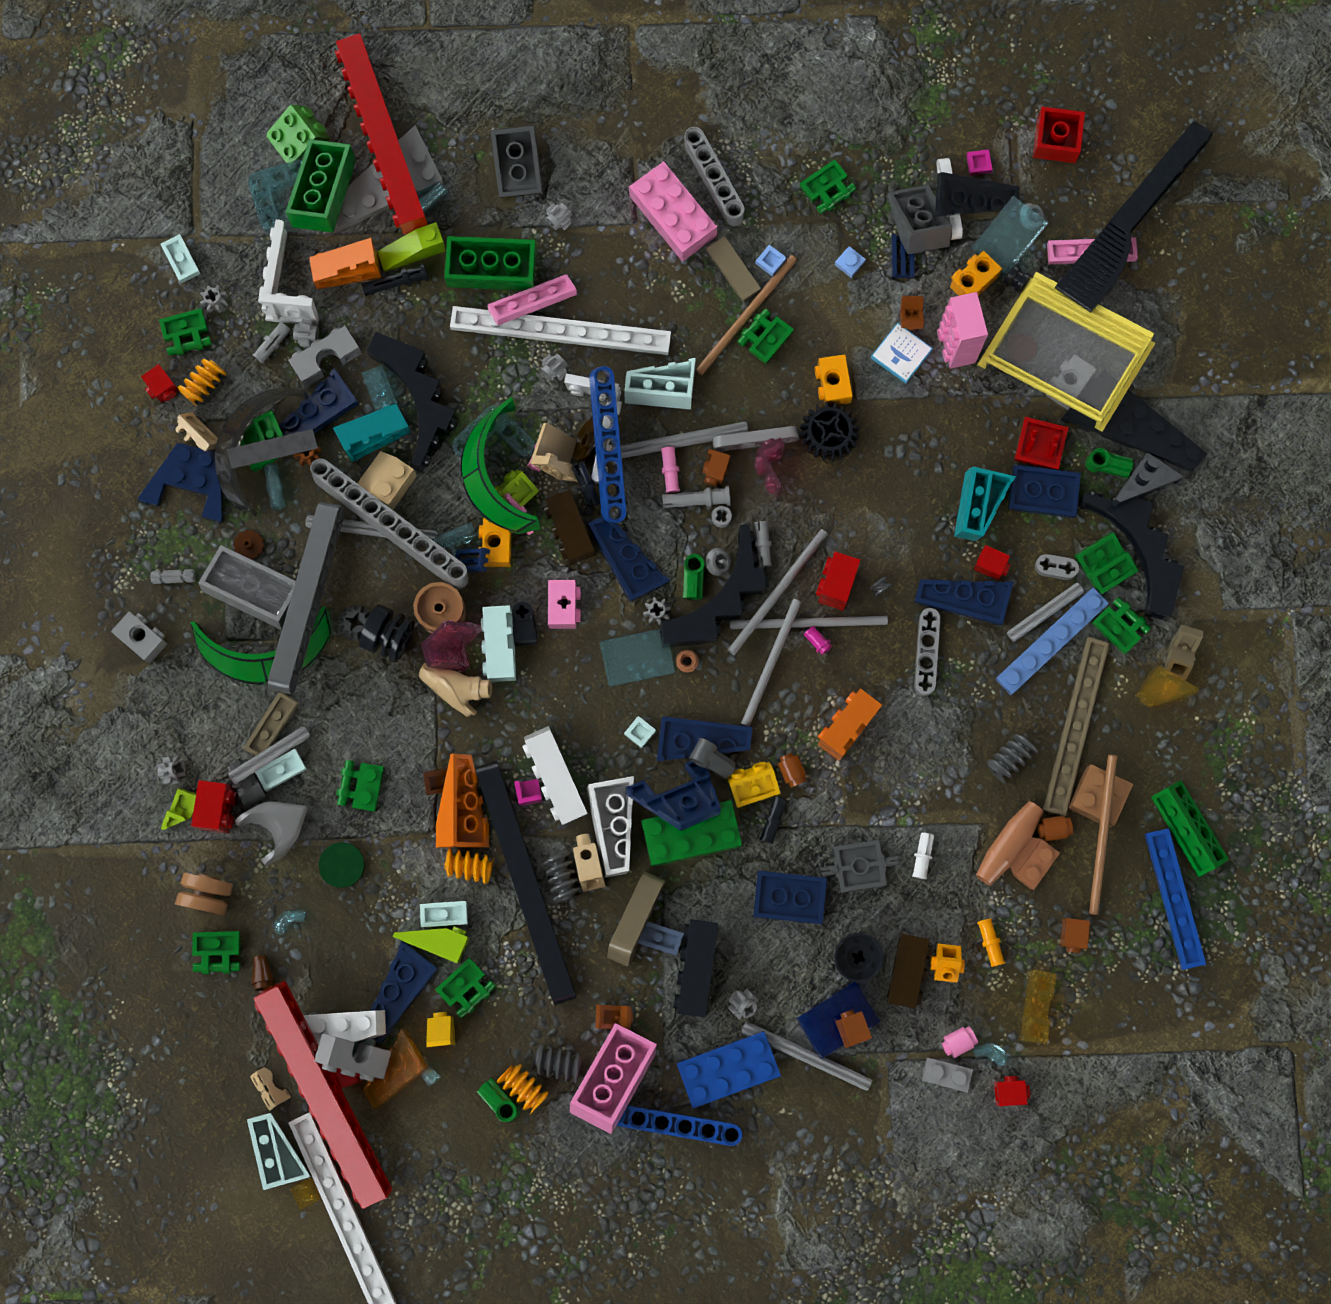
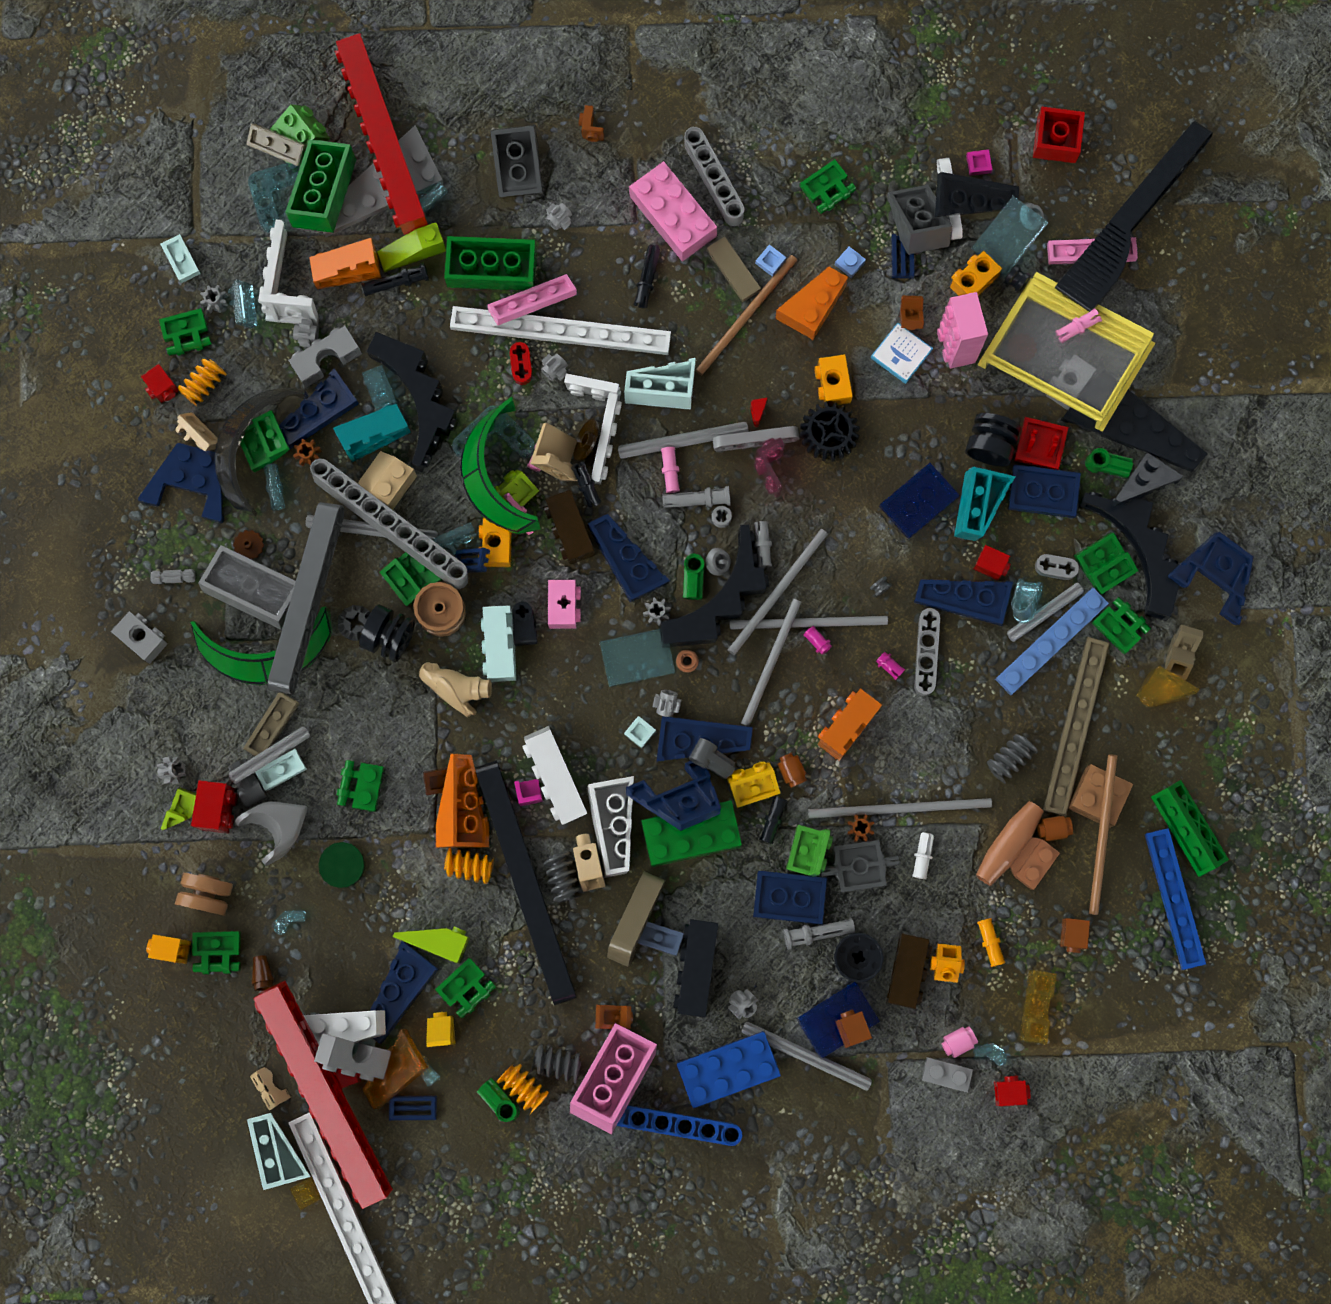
(168, 949): none -> light orange brick
(243, 304): none -> clear light blue plate
(262, 354): light grey pin -> none
(272, 448): flat silver sticker -> none
(276, 144): none -> dark tan tile
(408, 577): none -> green slope
(433, 1107): none -> dark blue tile
(443, 914): light aqua plate -> none
(447, 645): clear pink bracket -> none
(515, 363): none -> red beam
(589, 132): none -> dark orange bracket
(611, 433): blue beam -> none
(645, 285): none -> black axle
(667, 703): none -> light grey gear
(715, 468): dark orange brick -> none
(757, 410): none -> red slope
(770, 340): green plate -> none
(807, 934): none -> light grey pin
(809, 851): none -> bright green bracket
(813, 303): none -> orange wedge
(840, 575): red brick -> none
(858, 834): none -> dark orange gear
(890, 665): none -> dark pink pin
(900, 808): none -> light grey piece
(919, 501): none -> clear blue plate
(993, 439): none -> black wheel
(1026, 596): none -> clear light blue piece
(1078, 325): none -> bright pink pin
(1225, 566): none -> dark blue wing

